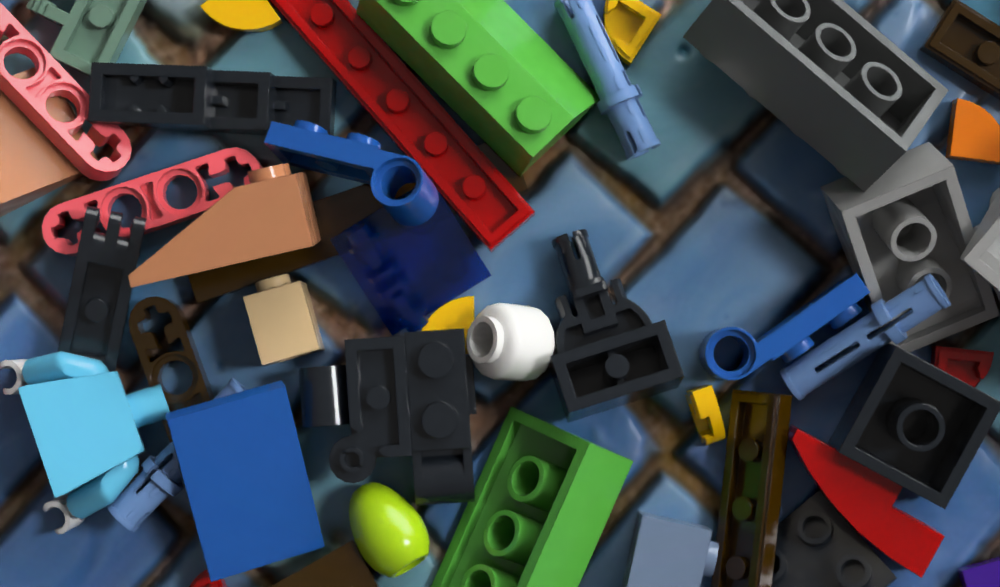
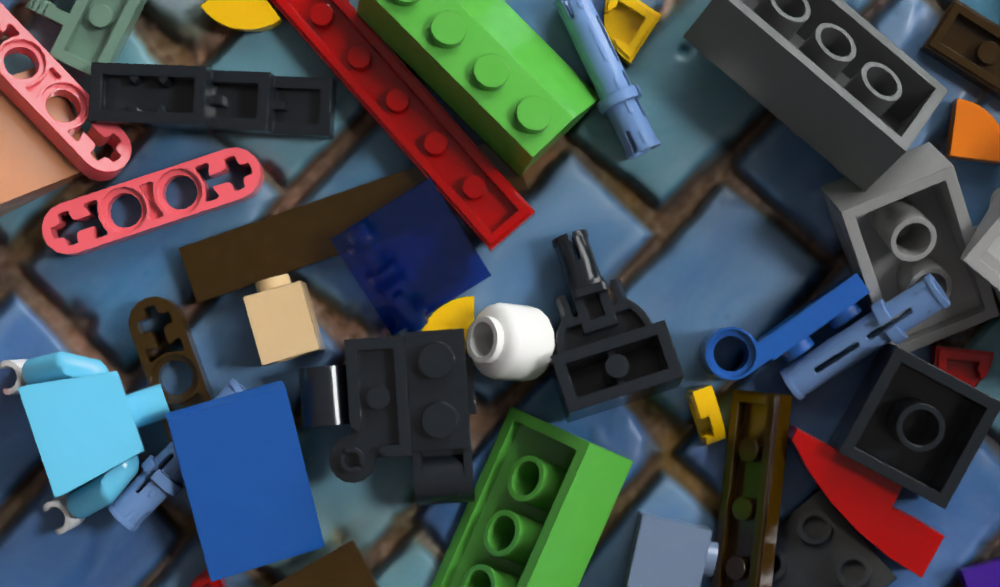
(101, 288): black hinge -> none
(246, 224): nougat slope -> none
(358, 160): blue plate -> none
(387, 530): lime animal -> none

